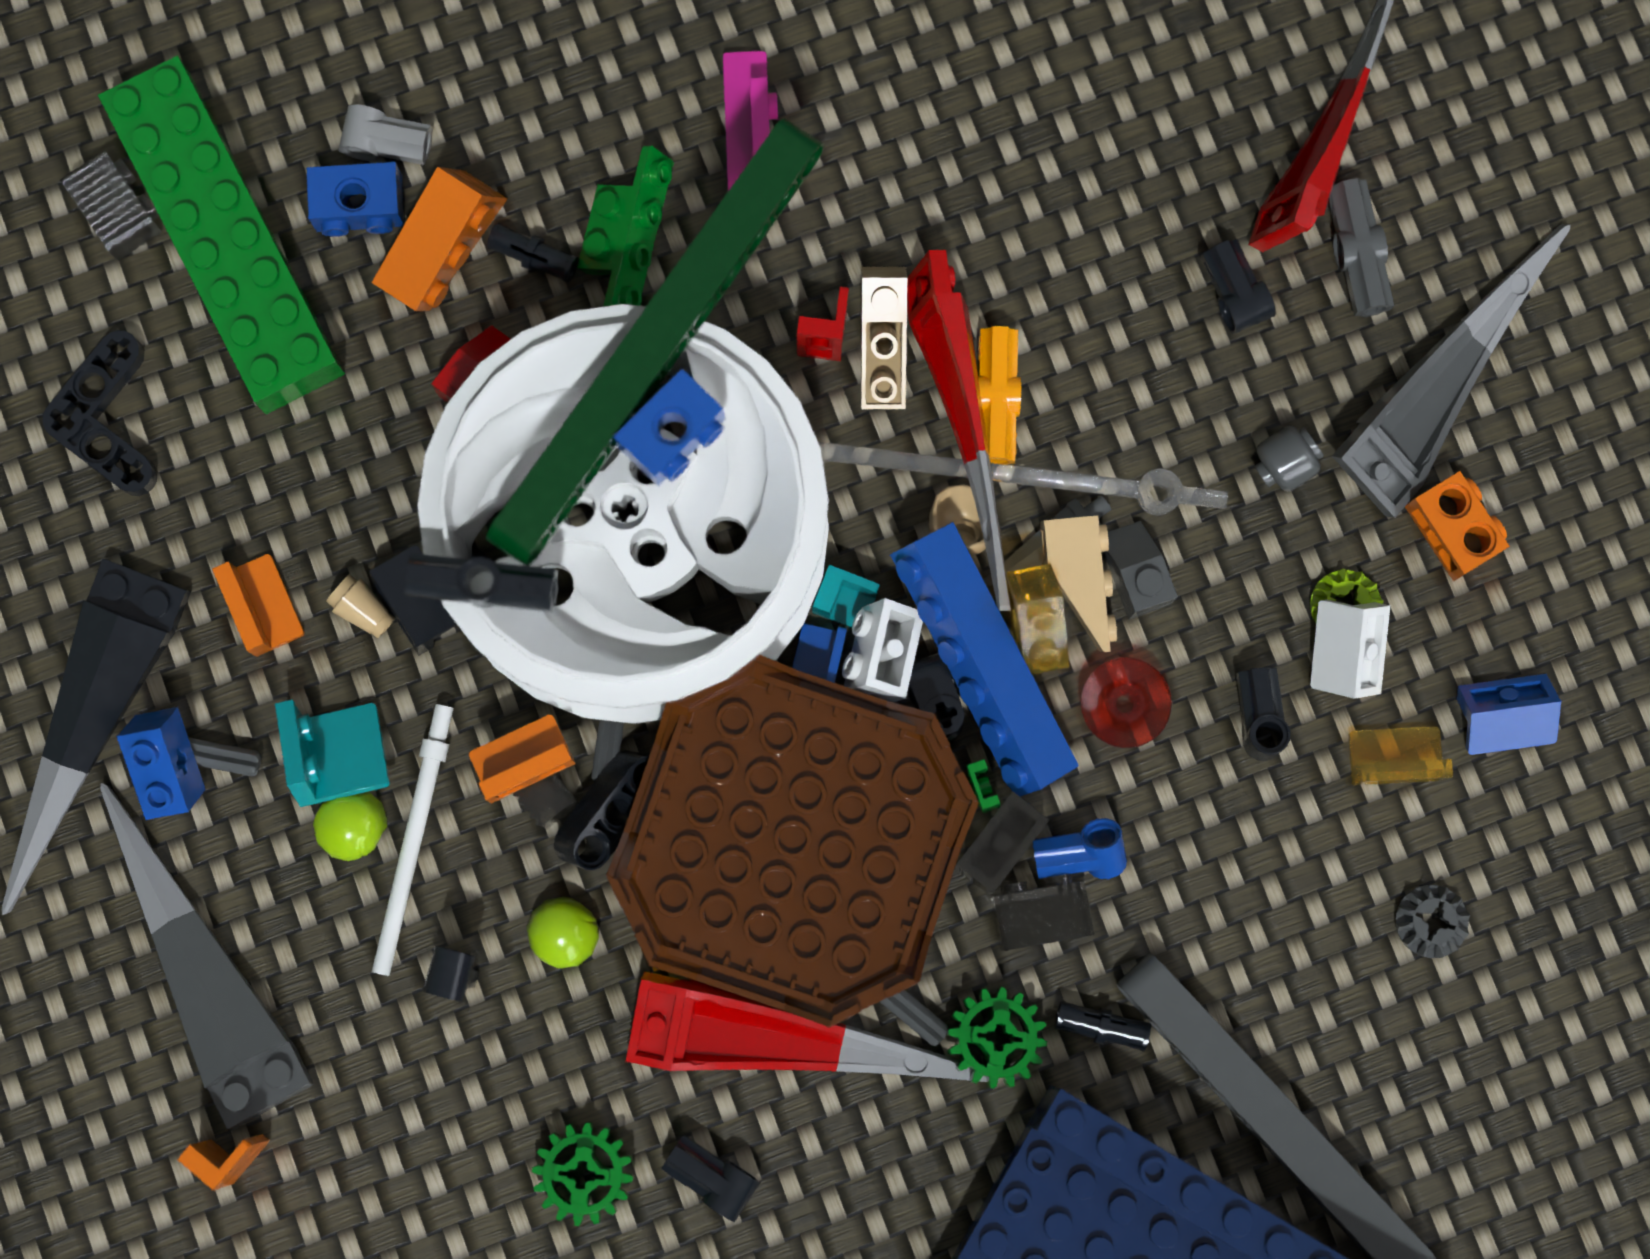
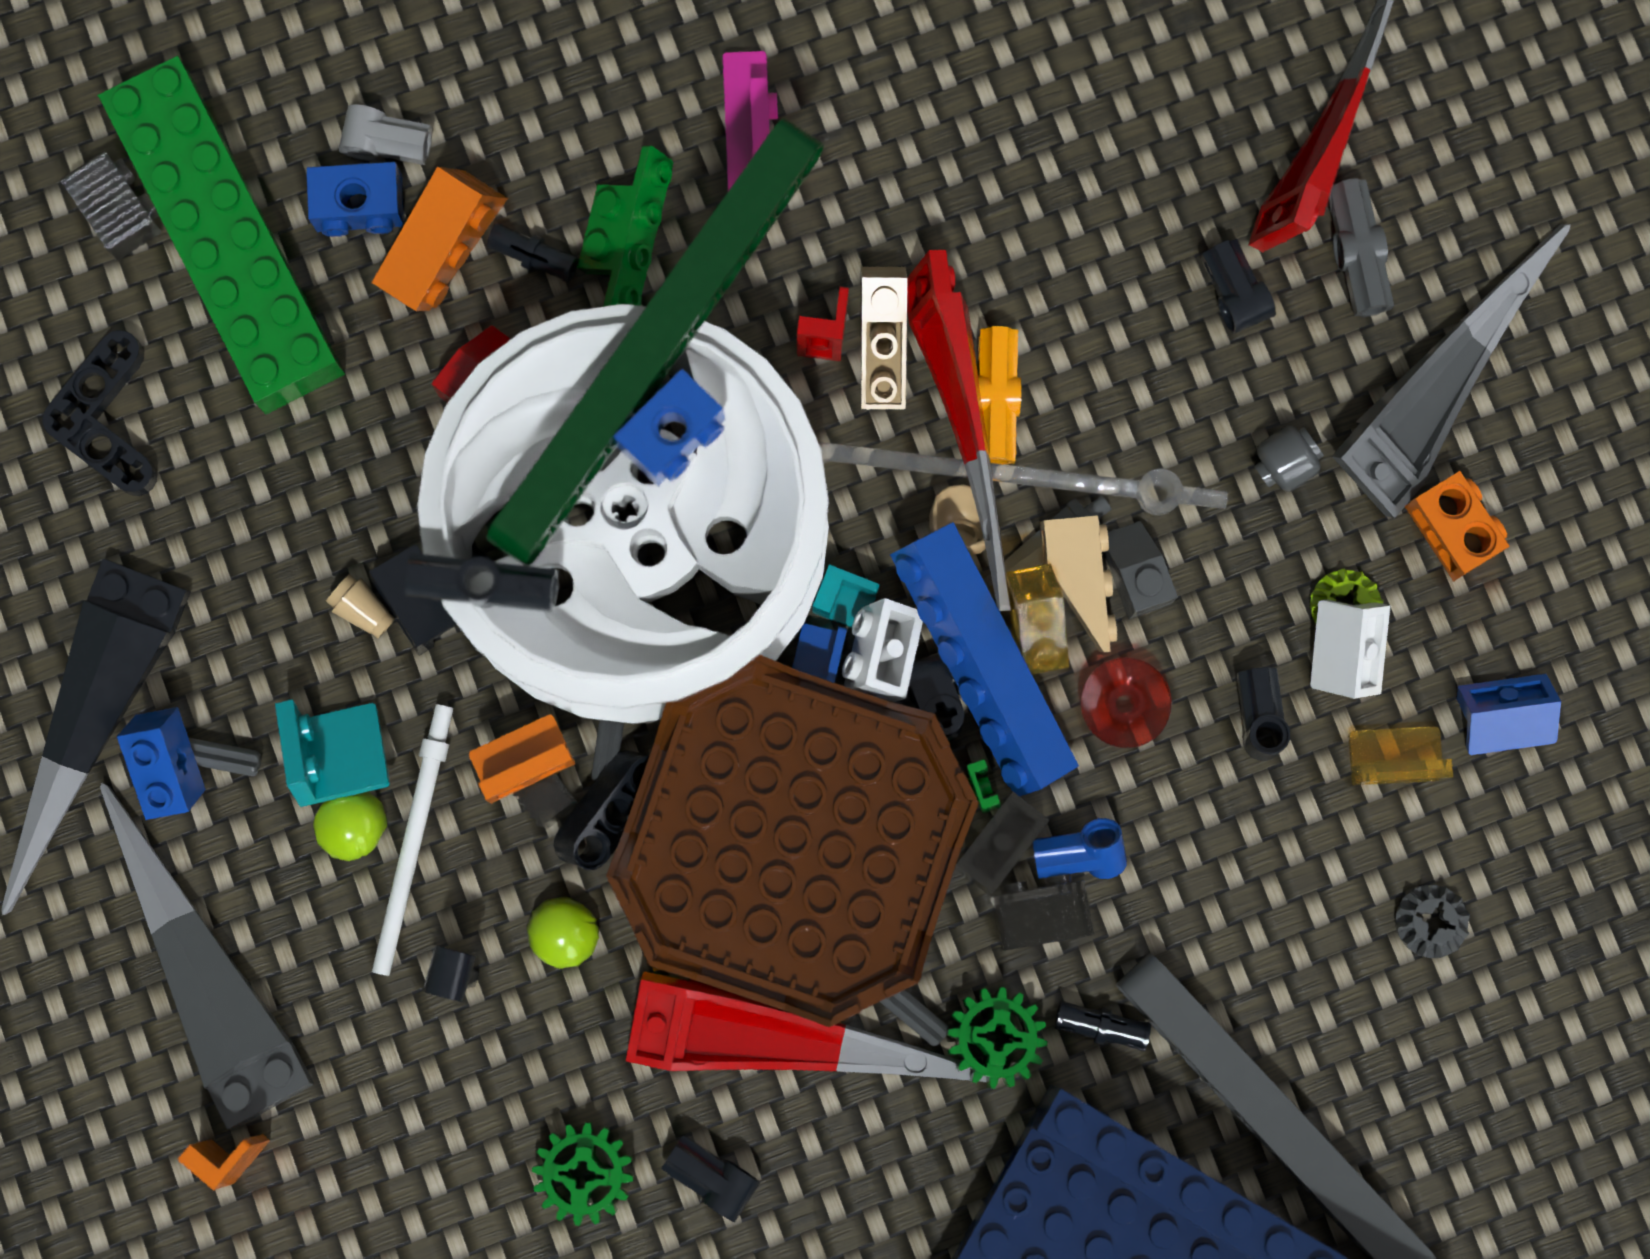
(259, 604): orange panel -> none

